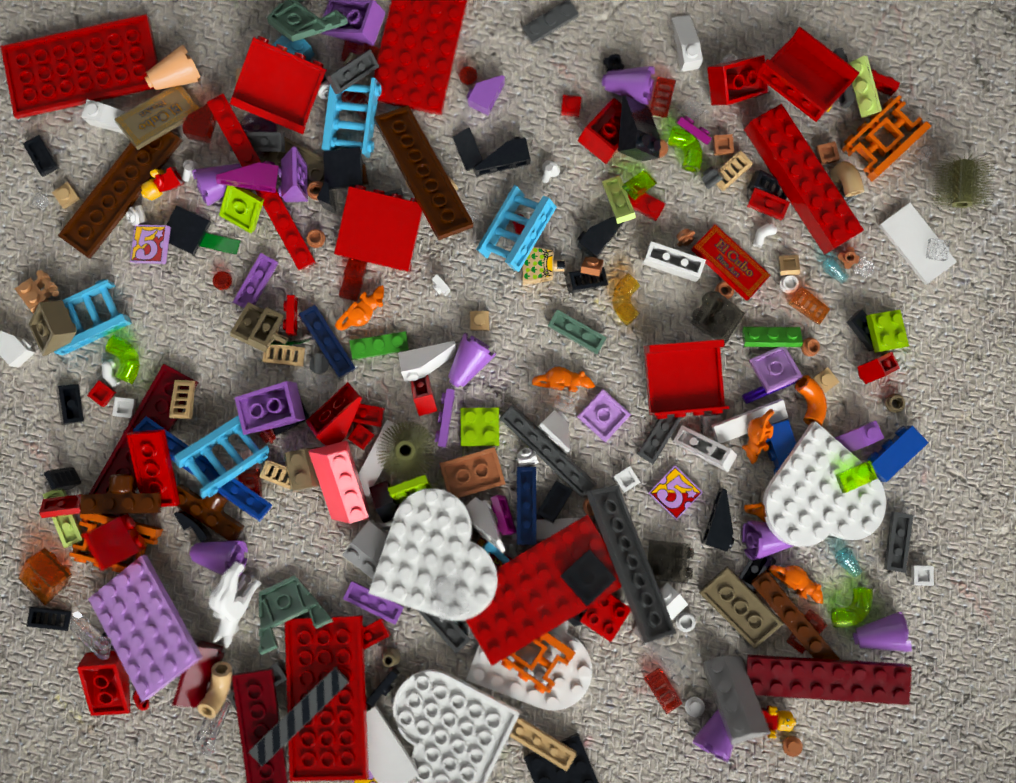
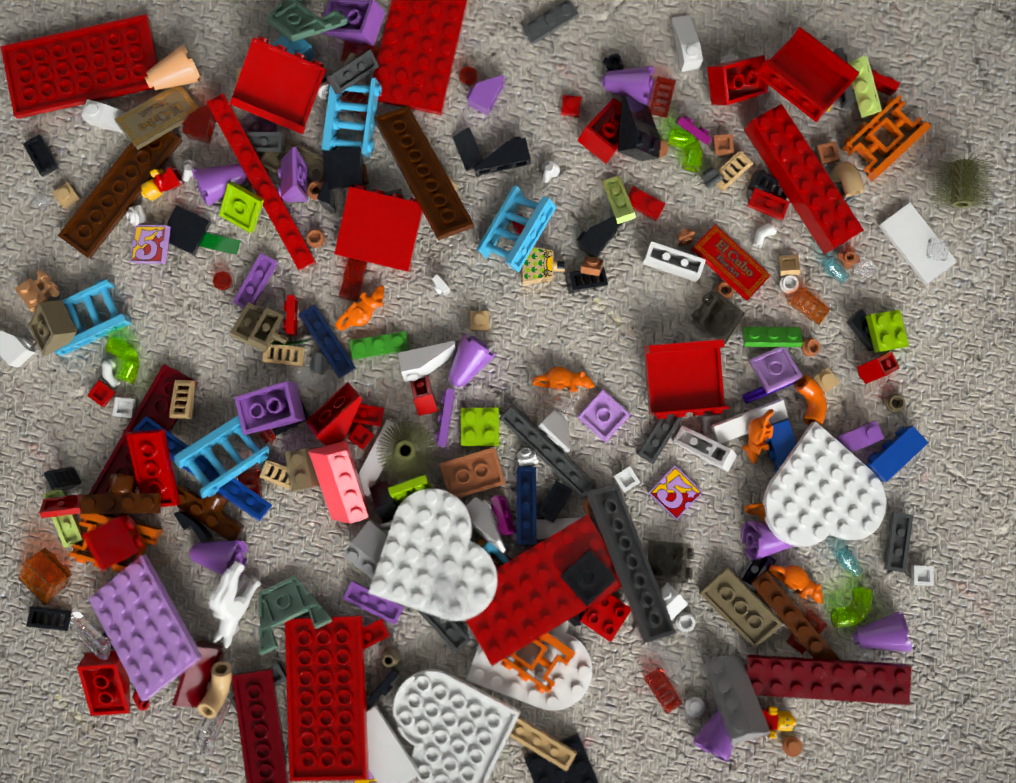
(69, 404): black slope -> none
(255, 176): magenta slope -> none
(298, 716): tile -> none
(577, 332): sand green plate -> none
(622, 299): clear yellow cylinder -> none
(639, 184): clear neon green tile -> none
(719, 528): black slope -> none
(856, 476): clear neon green tile -> none

